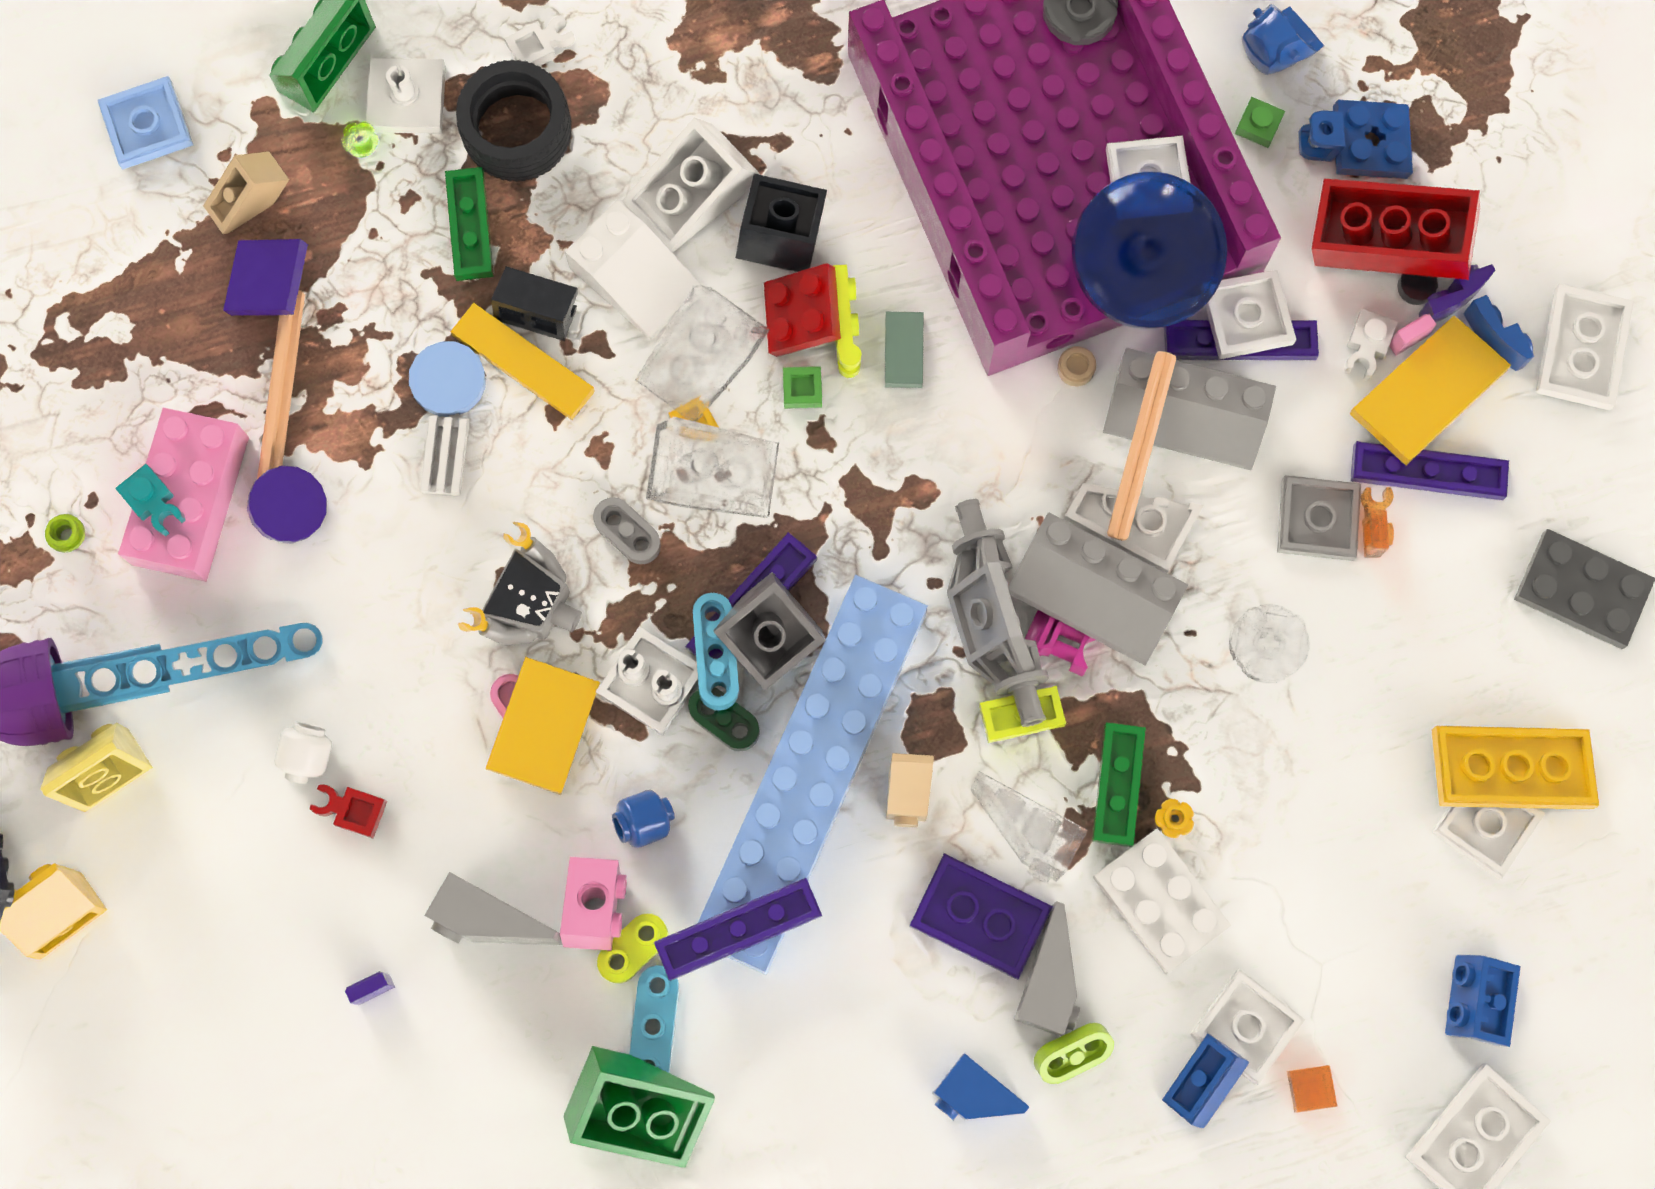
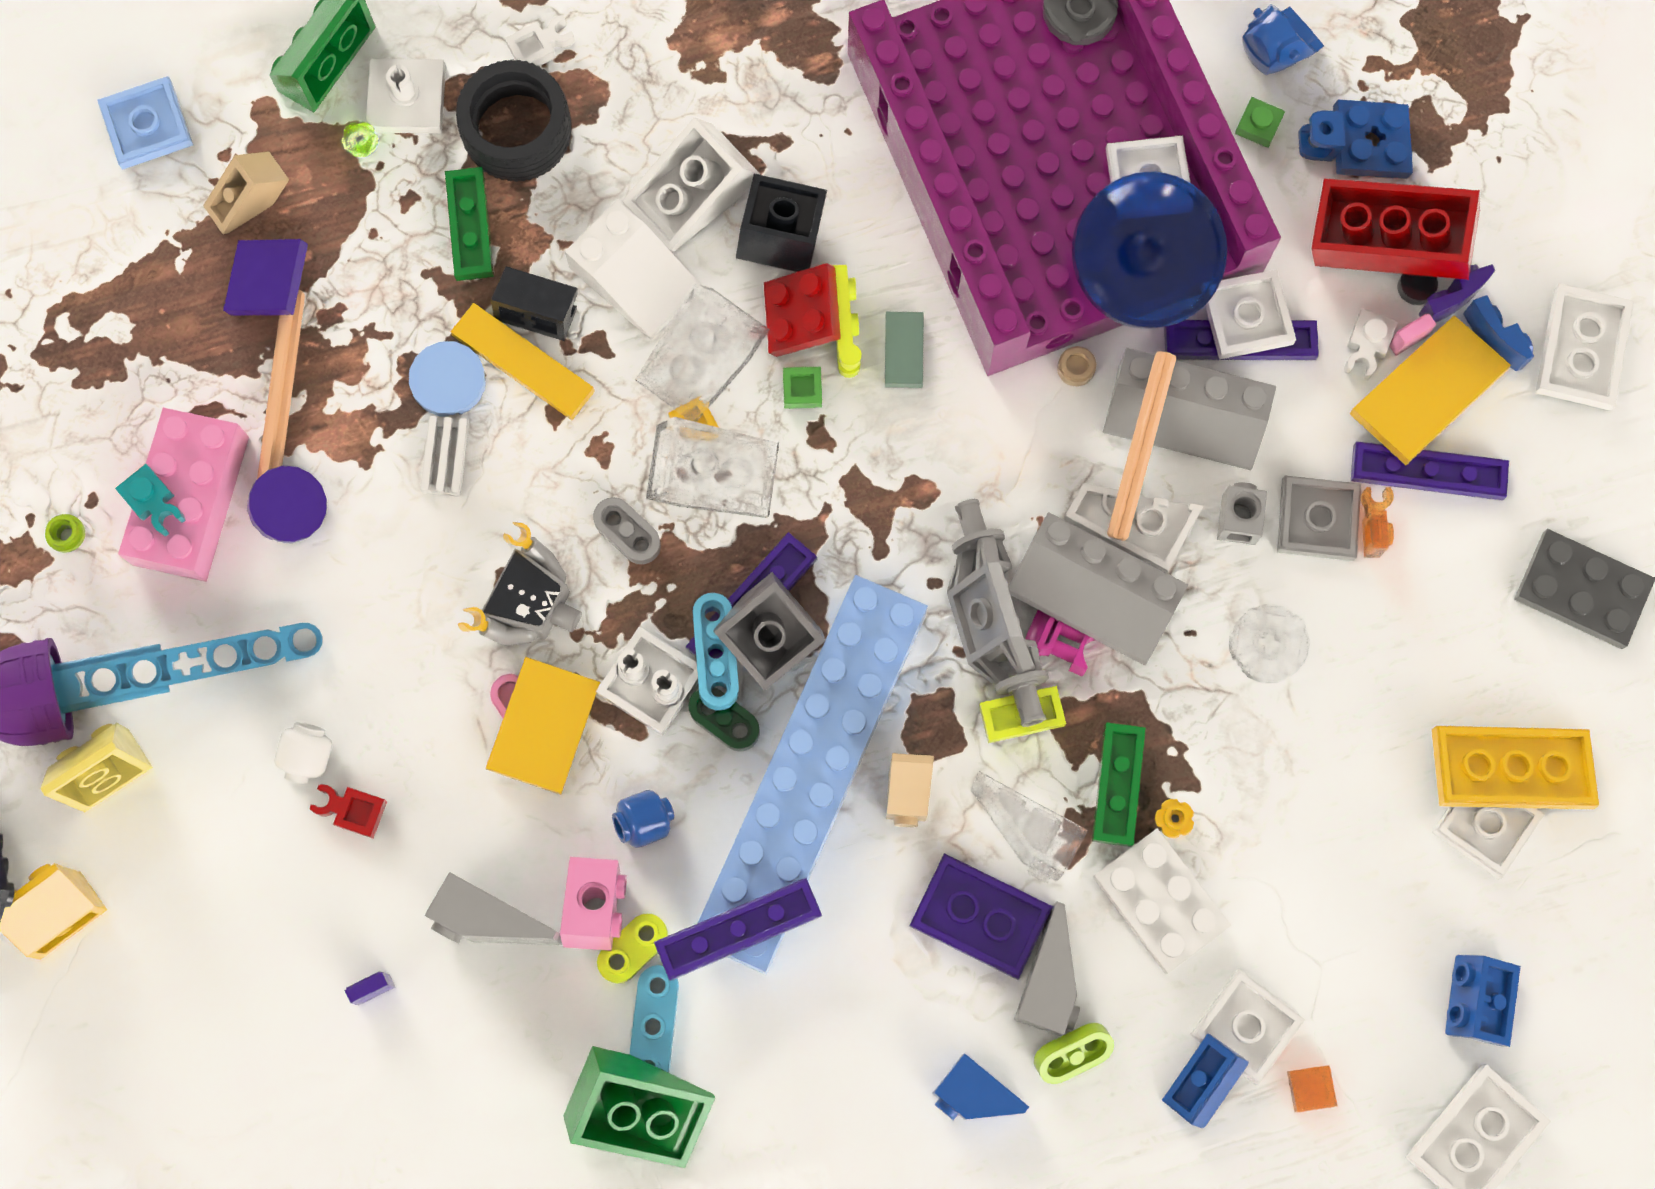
(1237, 529): none -> light grey brick

